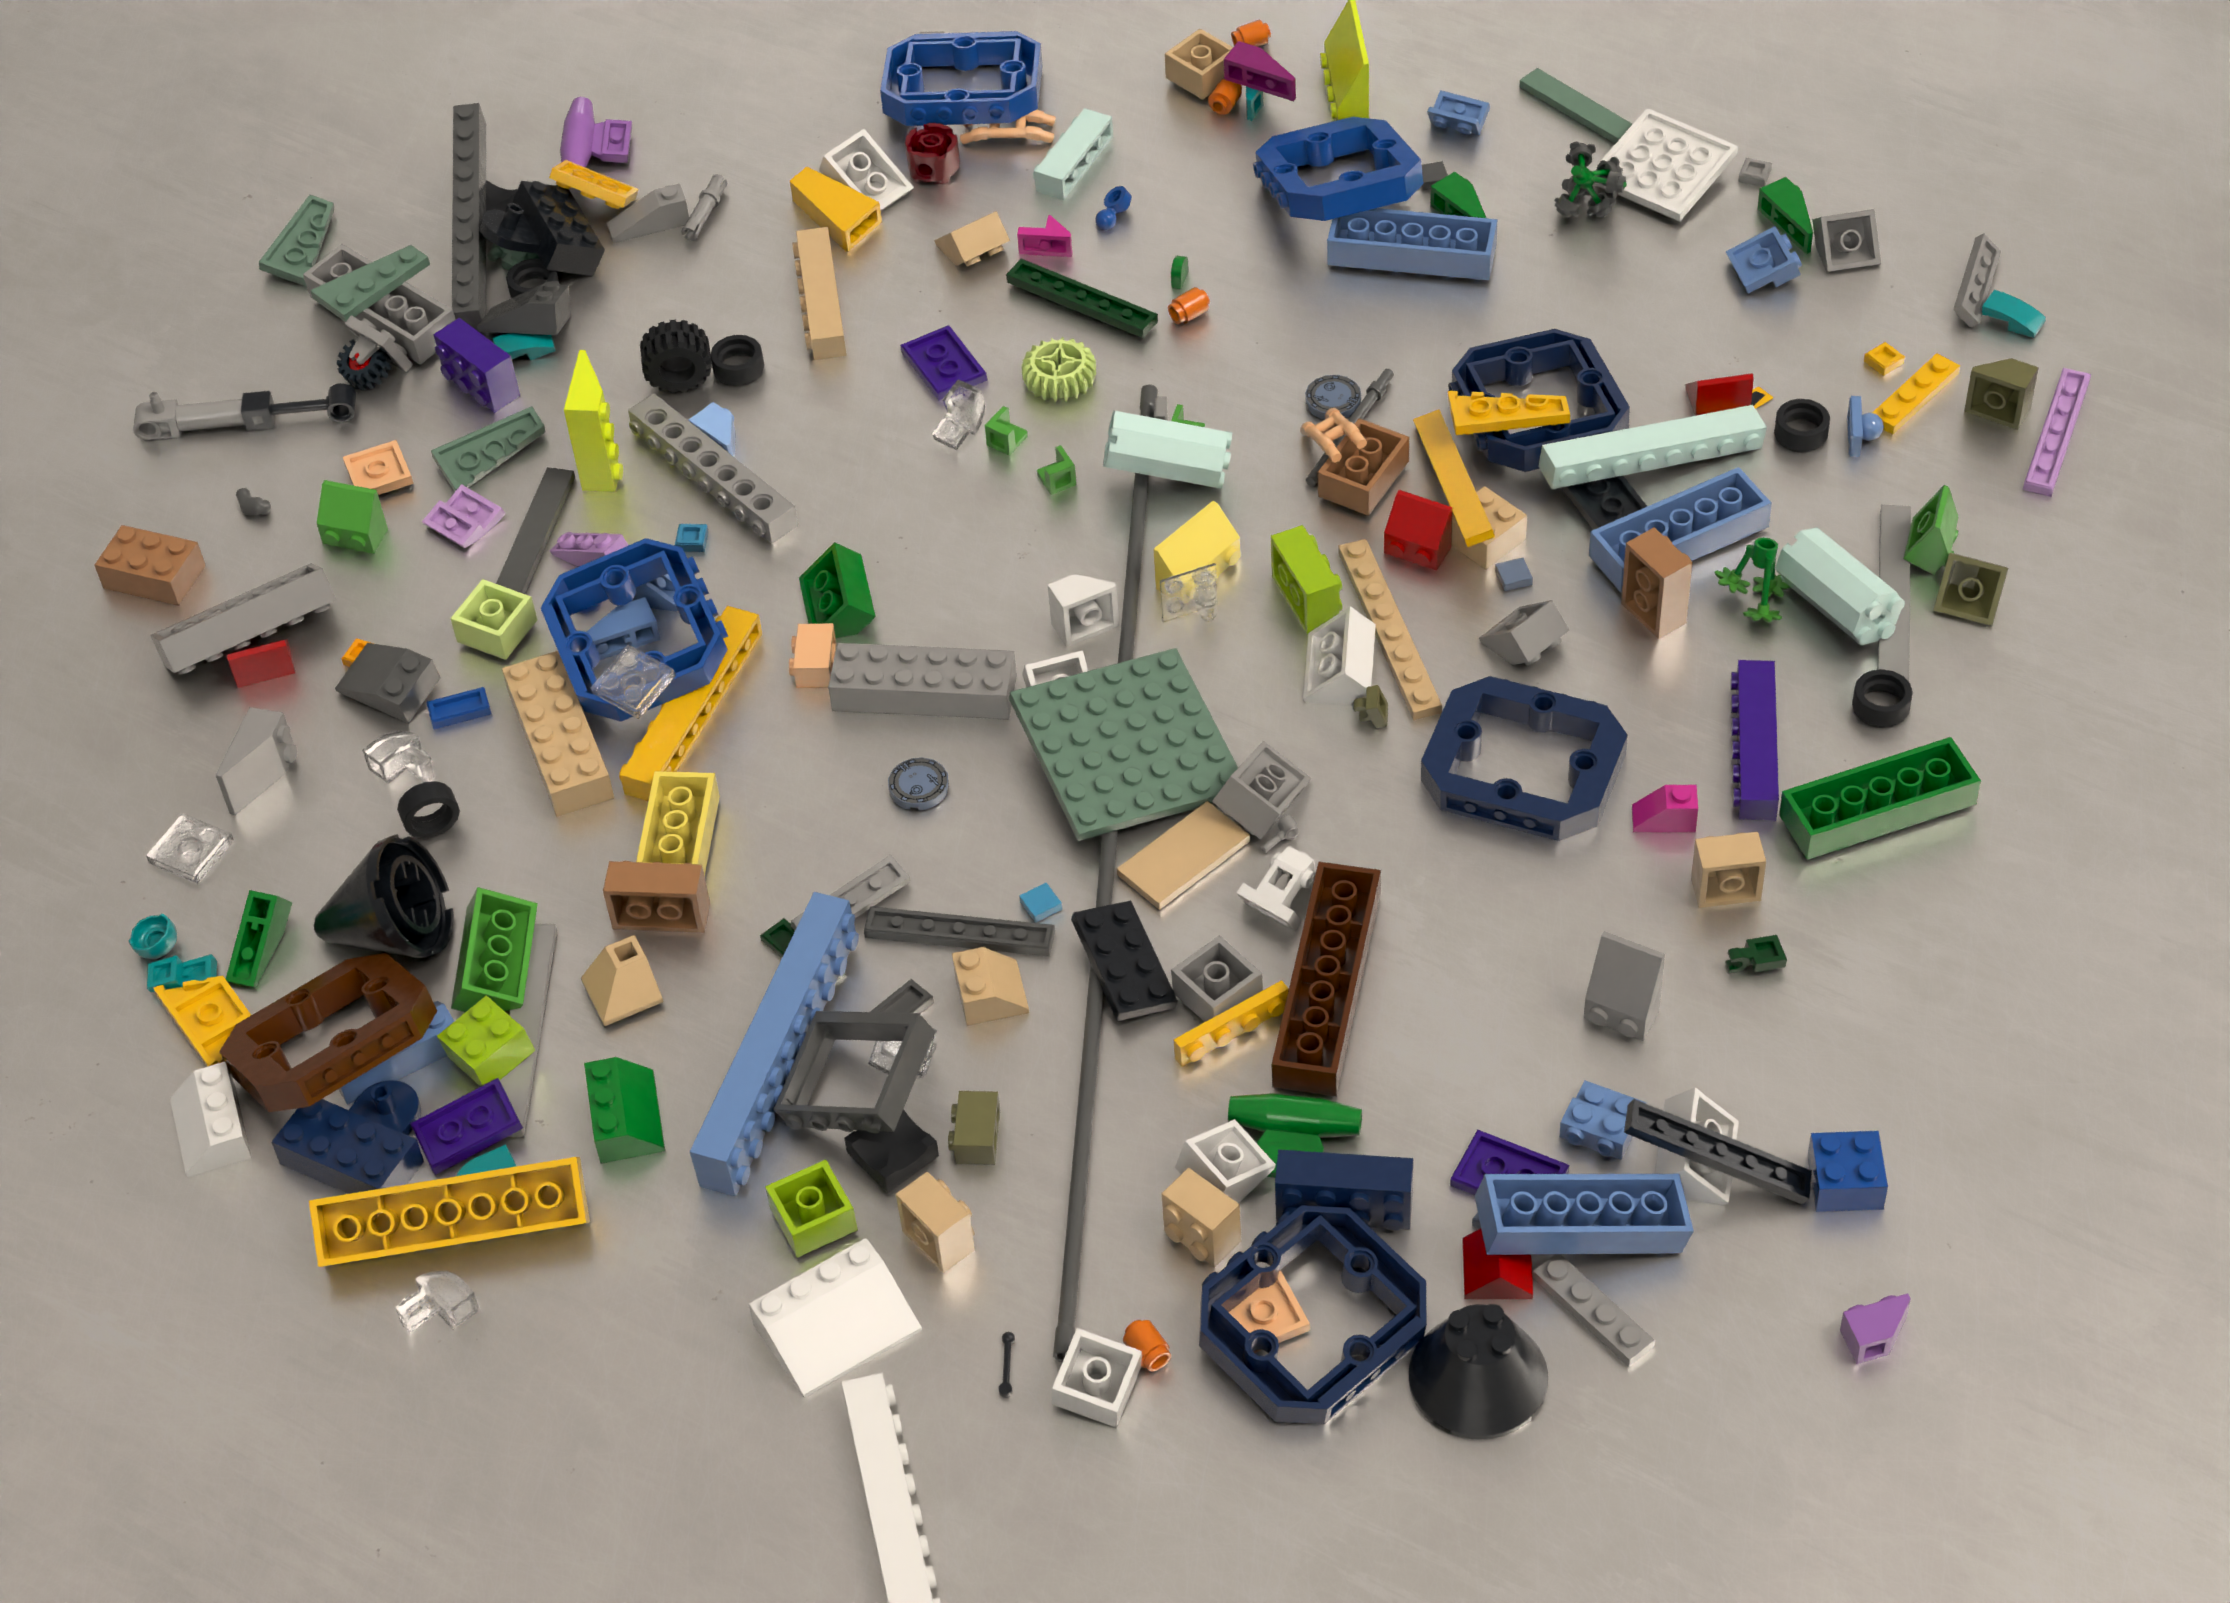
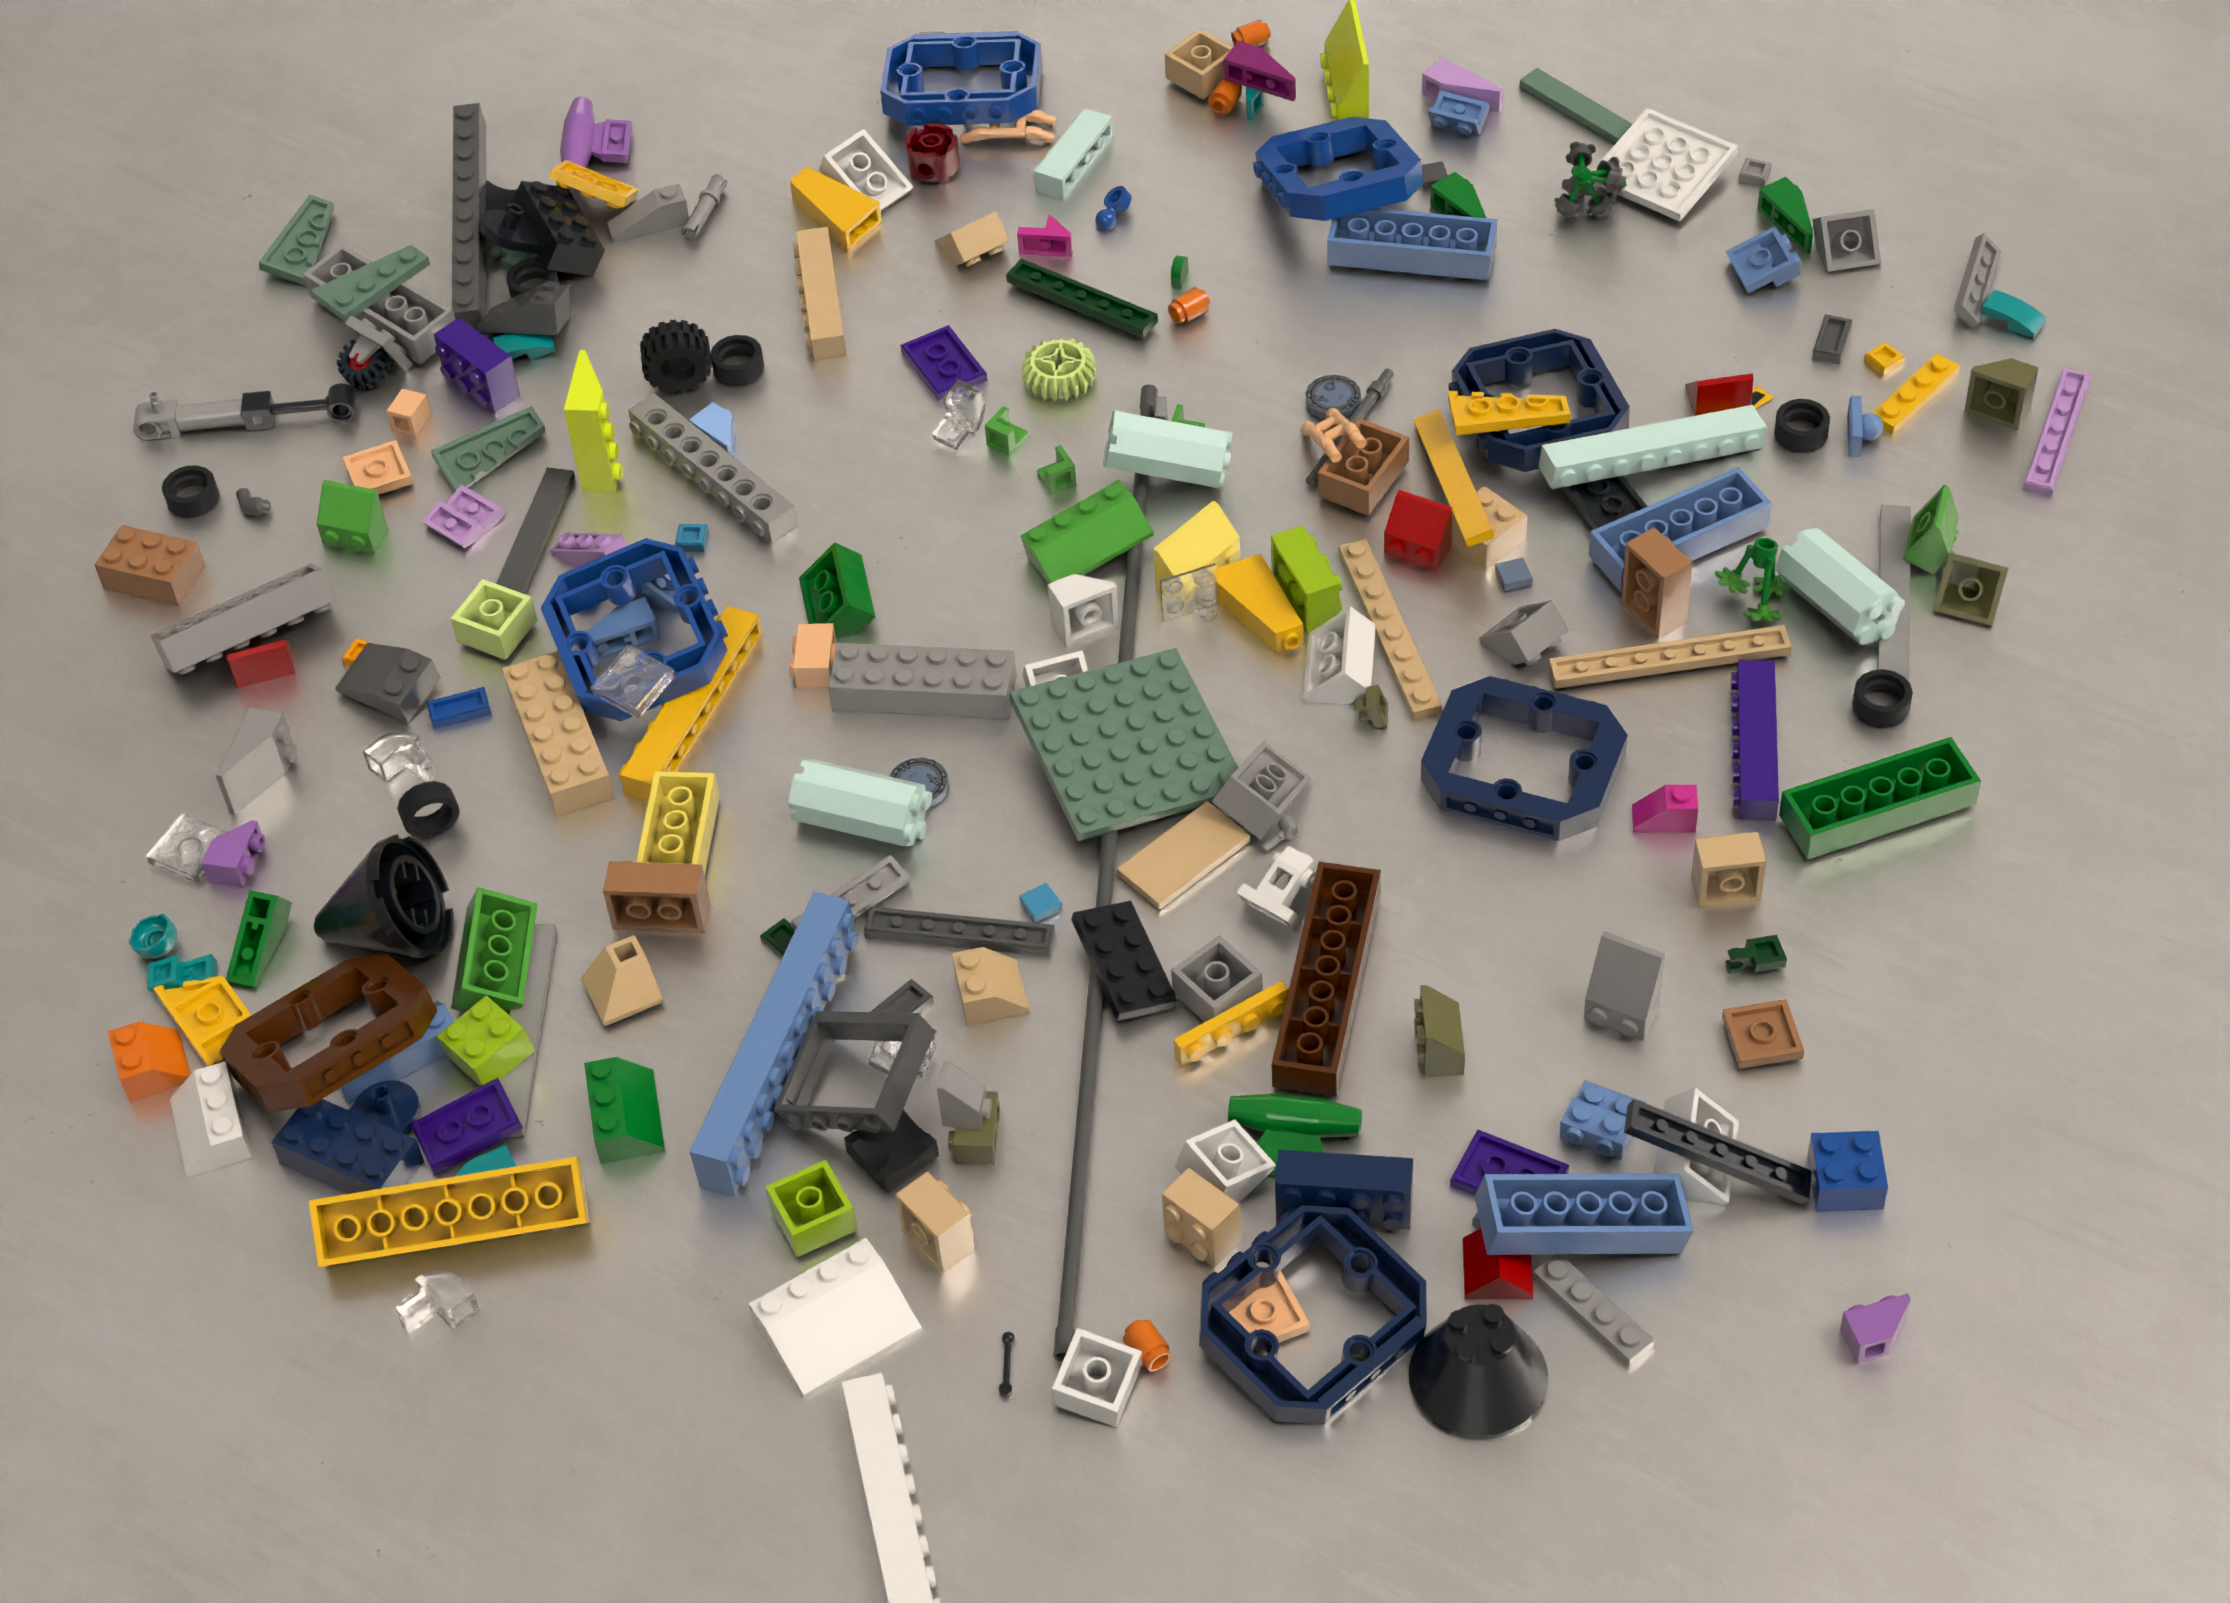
(148, 1058): none -> orange slope
(195, 505): none -> black tyre
(233, 855): none -> medium lavender slope
(409, 412): none -> light nougat brick
(859, 802): none -> light aqua brick
(962, 1099): none -> light grey slope
(1087, 534): none -> bright green slope
(1259, 603): none -> yellow slope
(1438, 1033): none -> olive slope
(1454, 79): none -> lavender slope
(1669, 656): none -> tan plate
(1762, 1034): none -> medium nougat plate
(1832, 339): none -> dark grey tile

